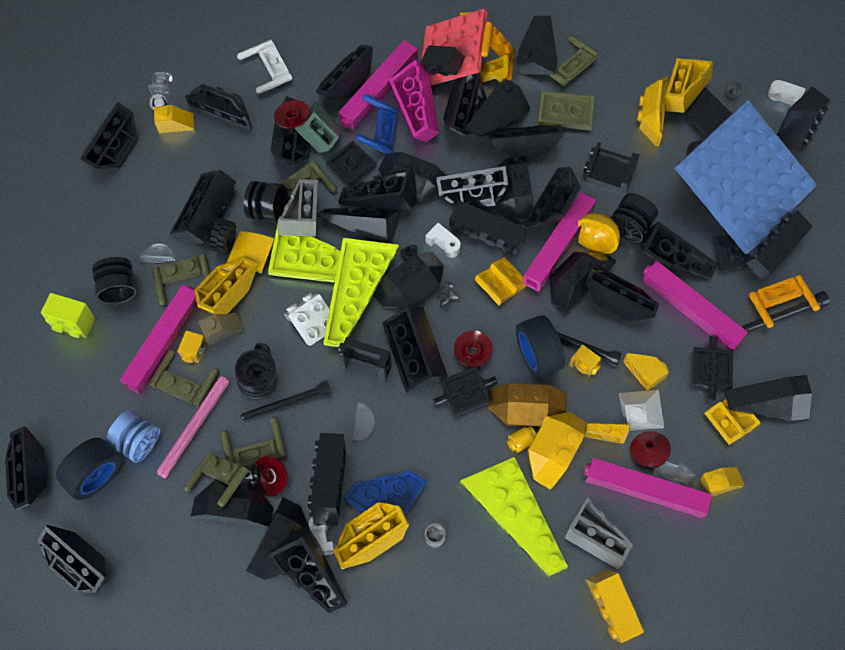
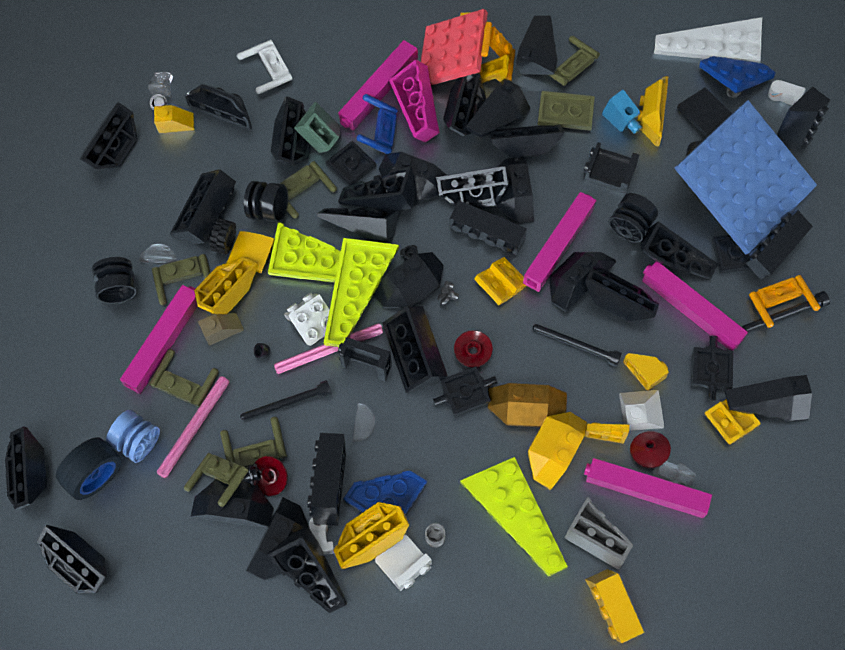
(68, 315): neon yellow brick -> none
(192, 347): yellow brick -> none
(257, 364): black wheel -> none
(292, 114): dark red dish -> none
(301, 211): light grey wedge -> none
(324, 350): none -> bright pink axle
(348, 74): black wedge -> none
(404, 563): none -> white bracket
(442, 60): black brick -> none
(444, 240): white leg -> none
(521, 439): yellow brick -> none
(540, 346): black wheel -> none
(554, 199): black wedge -> none
(586, 361): yellow brick -> none
(598, 233): yellow cylinder -> none
(622, 112): none -> dark azure torso
(686, 83): yellow wedge -> none
(721, 481): yellow slope -> none
(730, 40): none -> white wing
(737, 74): none -> blue plate

